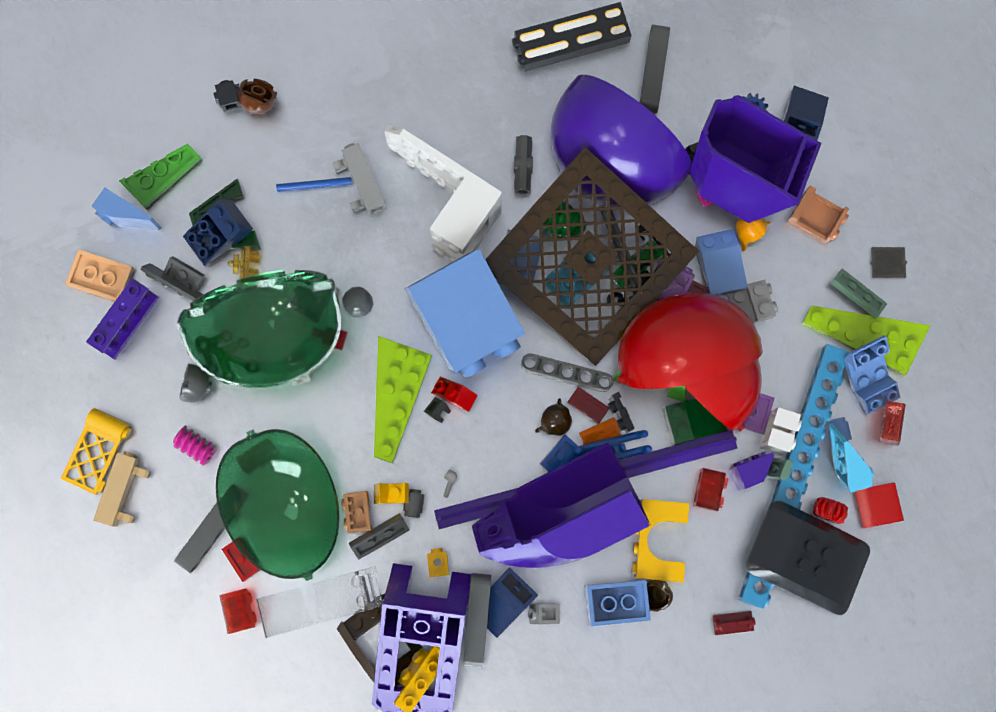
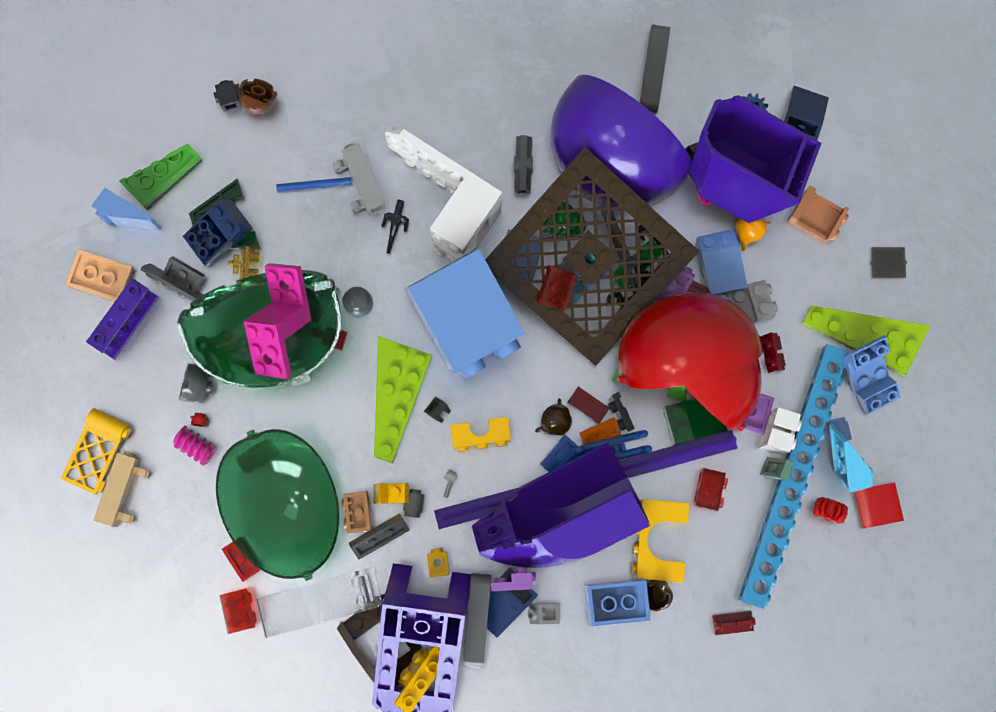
(199, 420): none -> red plate
(201, 541): dark grey beam -> none
(277, 320): none -> dark pink bracket
(395, 218): none -> black piece
(454, 393): red slope -> none
(463, 437): none -> yellow arch
(519, 581): none -> medium lavender plate
(557, 287): none -> clear red bracket
(571, 36): black brick -> none
(576, 370): dark grey beam -> none
(752, 472): dark purple slope -> none
(770, 345): none -> dark red hinge
(808, 557): black wedge -> none
(859, 293): sand green plate -> none
(892, 423): clear red brick -> none

